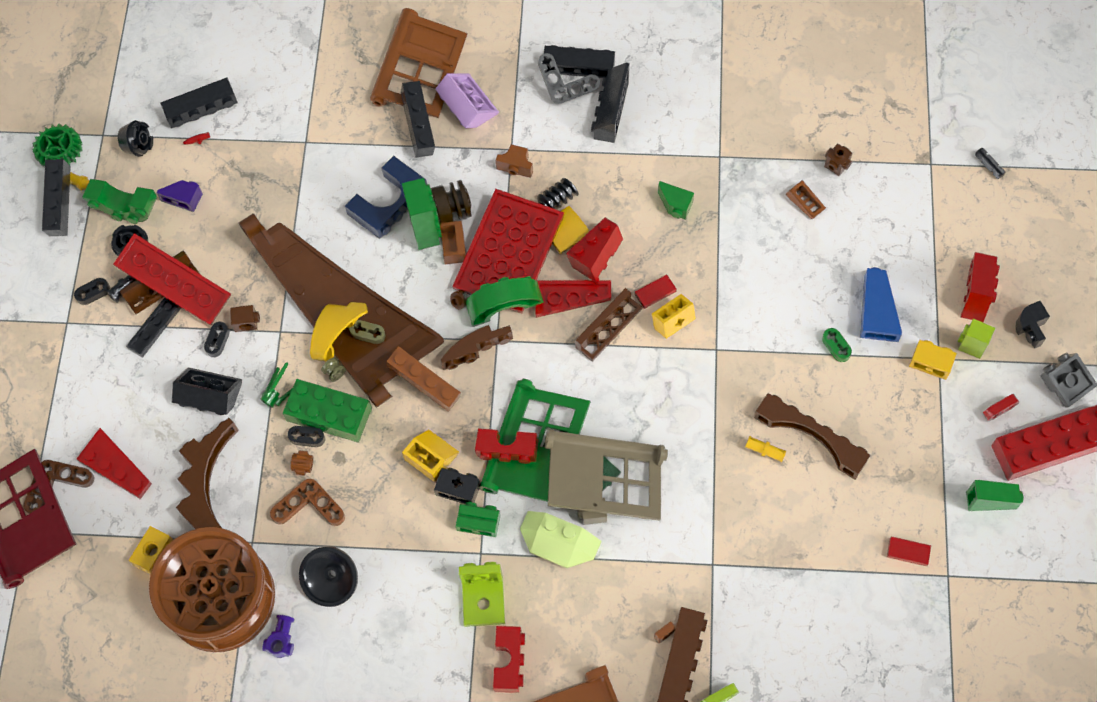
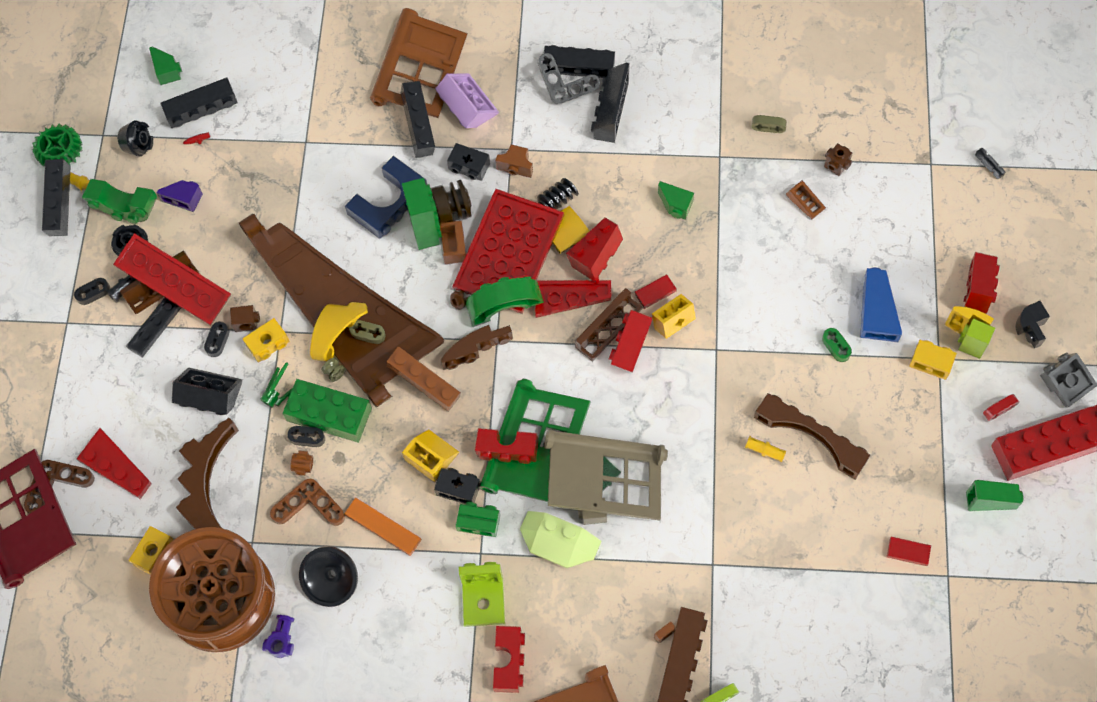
(165, 66): none -> green slope
(270, 330): none -> yellow brick
(383, 526): none -> orange tile
(468, 162): none -> black brick
(630, 340): none -> red wedge
(769, 124): none -> olive beam
(962, 315): none -> yellow slope

